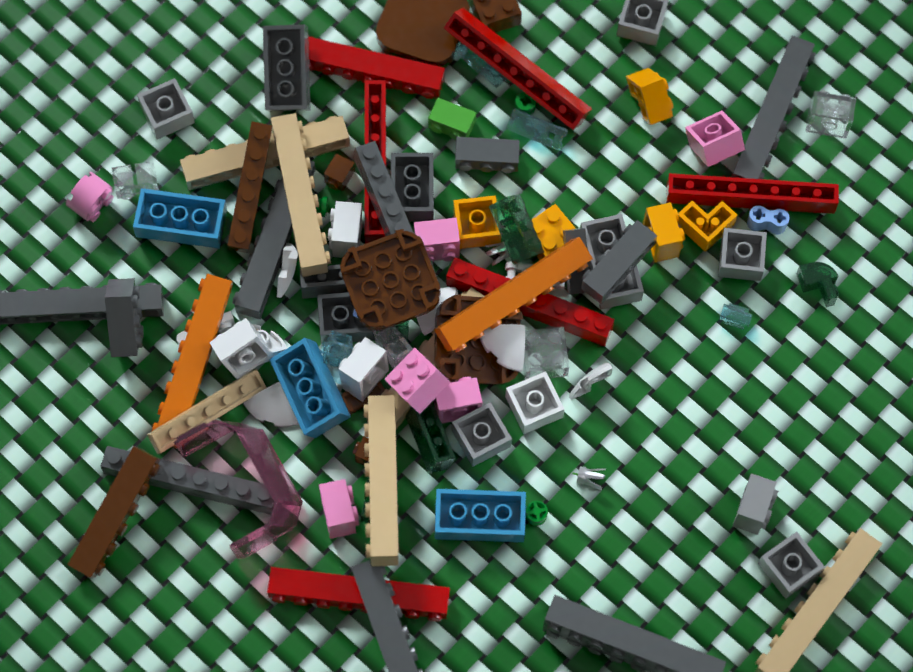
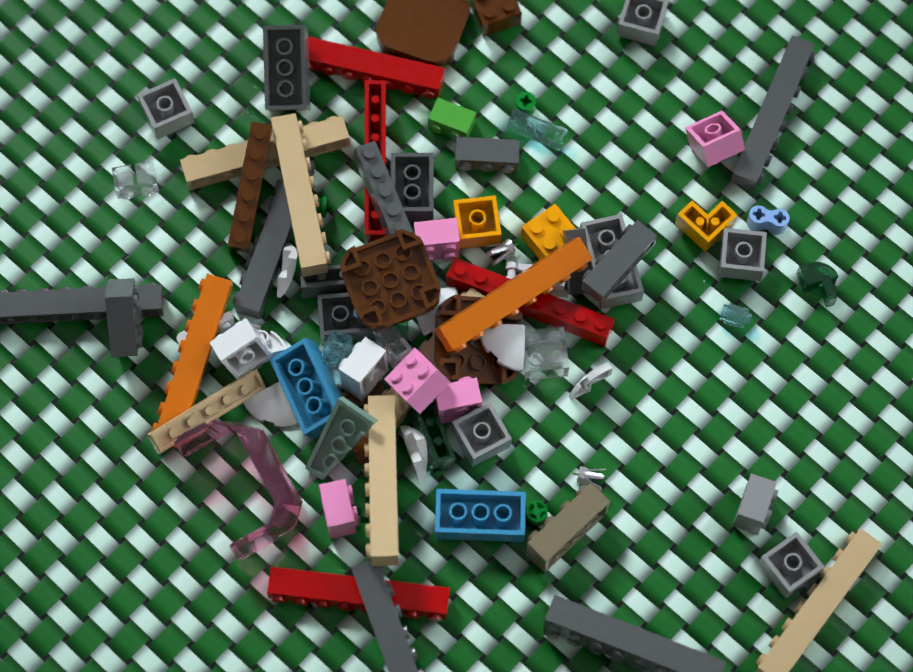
(90, 196): bright pink brick -> none
(114, 512): reddish brown brick -> none
(180, 218): dark azure brick -> none
(198, 482): dark grey brick -> none
(339, 173): reddish brown brick -> none
(341, 433): none -> sand green wing
(345, 227): white brick -> none
(417, 450): none -> white brick
(481, 66): clear light blue plate -> none
(516, 229): clear green brick -> none
(517, 68): red brick -> none
(534, 402): white brick -> none
(566, 527): none -> dark tan brick
(651, 94): light orange brick -> none
(663, 222): light orange brick -> none
(752, 192): red brick -> none
(830, 114): clear brick -> none

